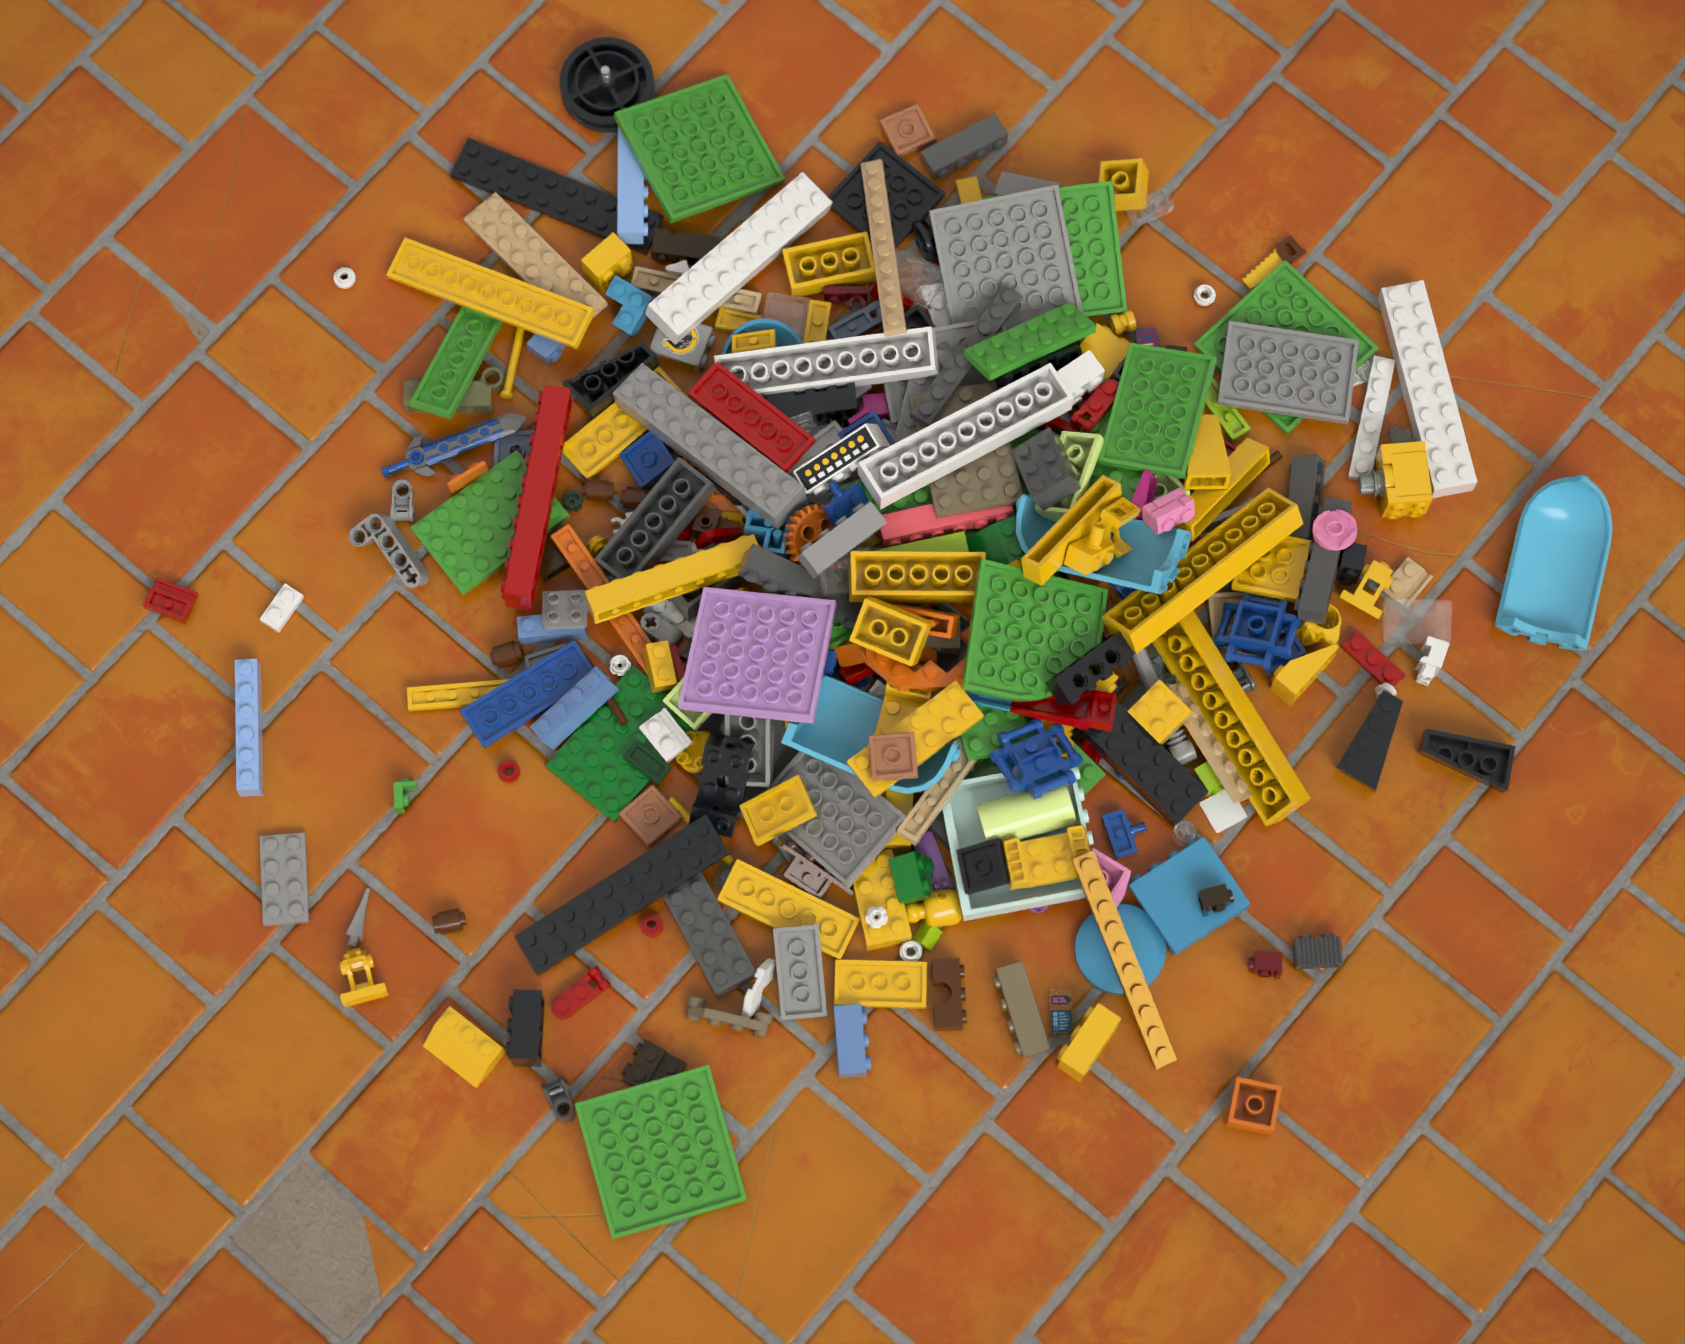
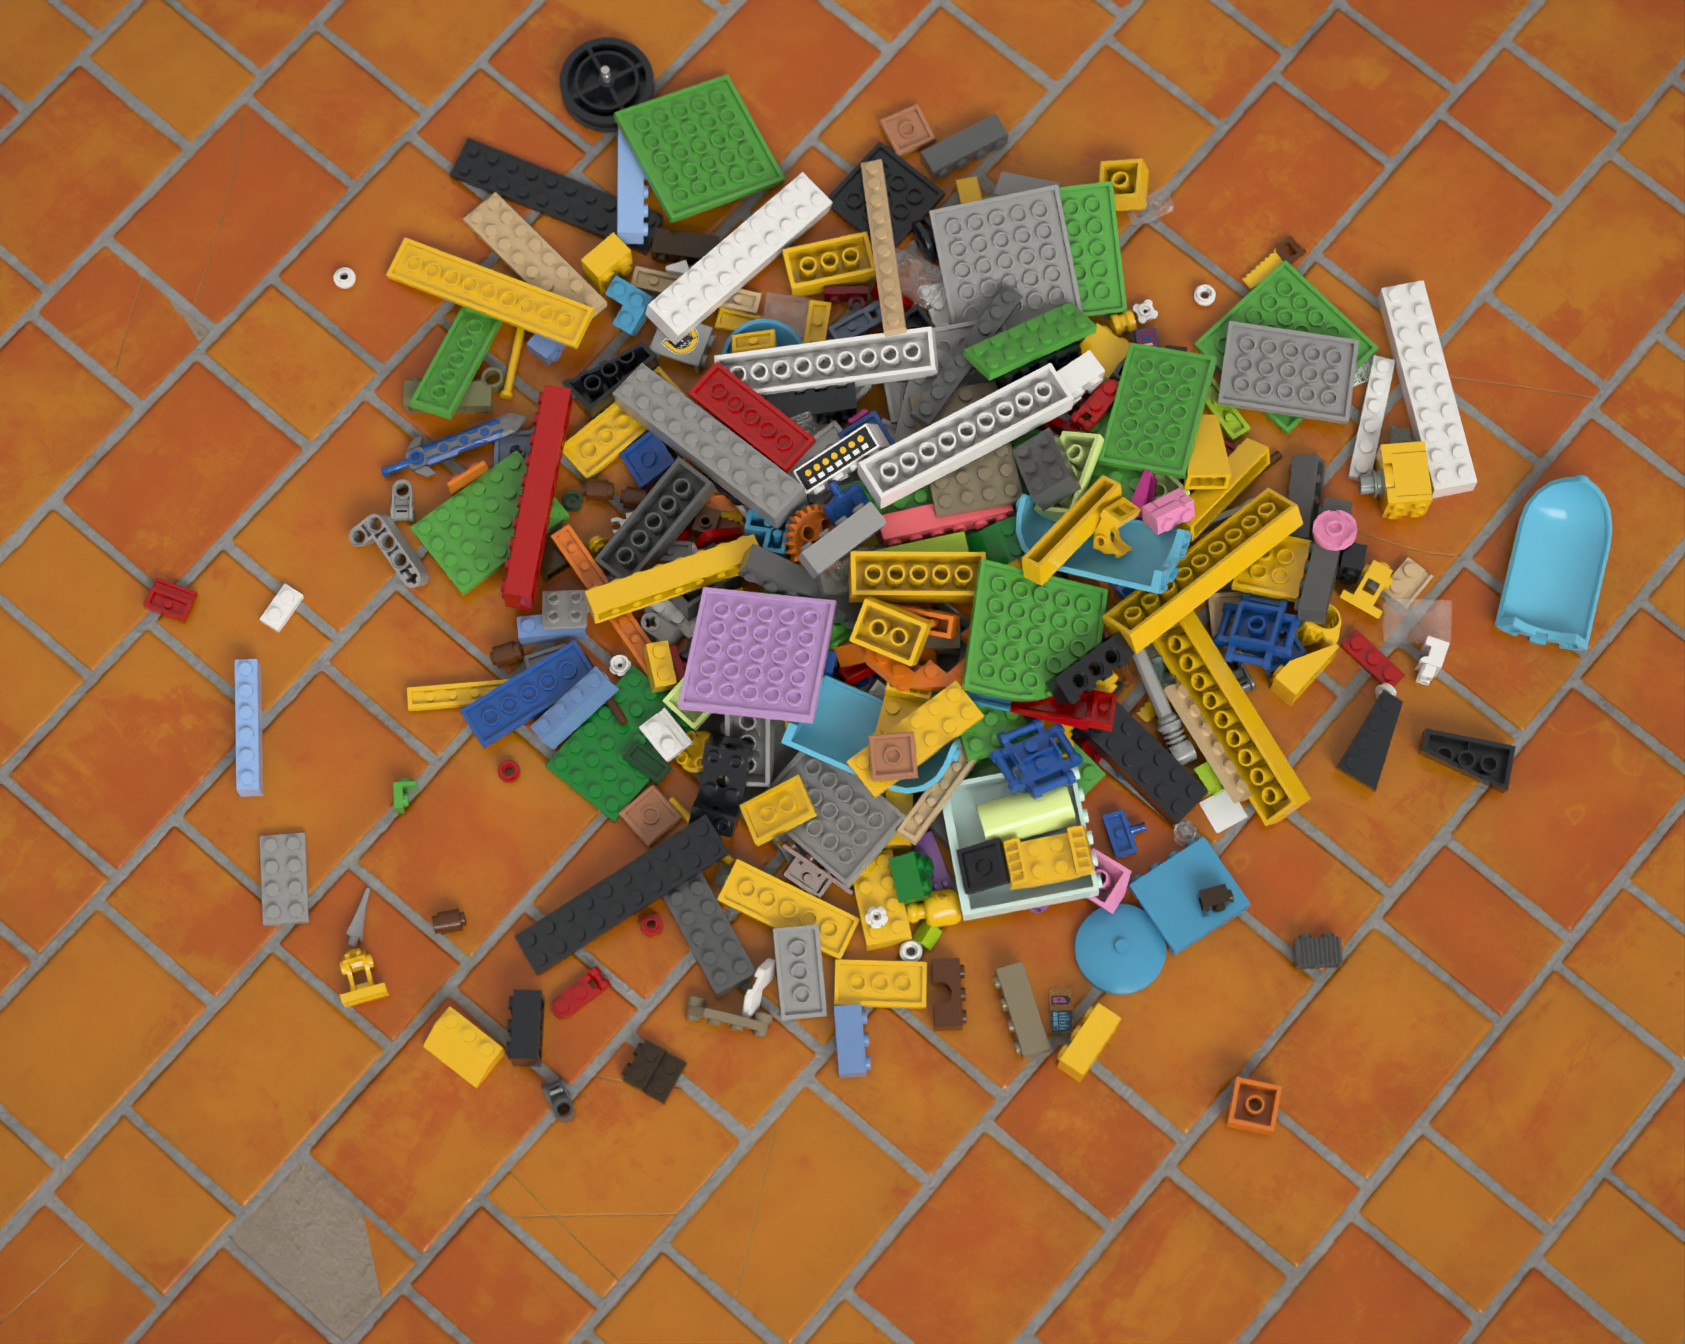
(660, 1152): bright green plate -> none
(875, 402): dark pink brick -> none
(1090, 551): yellow brick -> none
(1123, 958): plate -> none
(1145, 317): none -> white plate
(1160, 712): yellow brick -> none
(1266, 963): dark red brick -> none

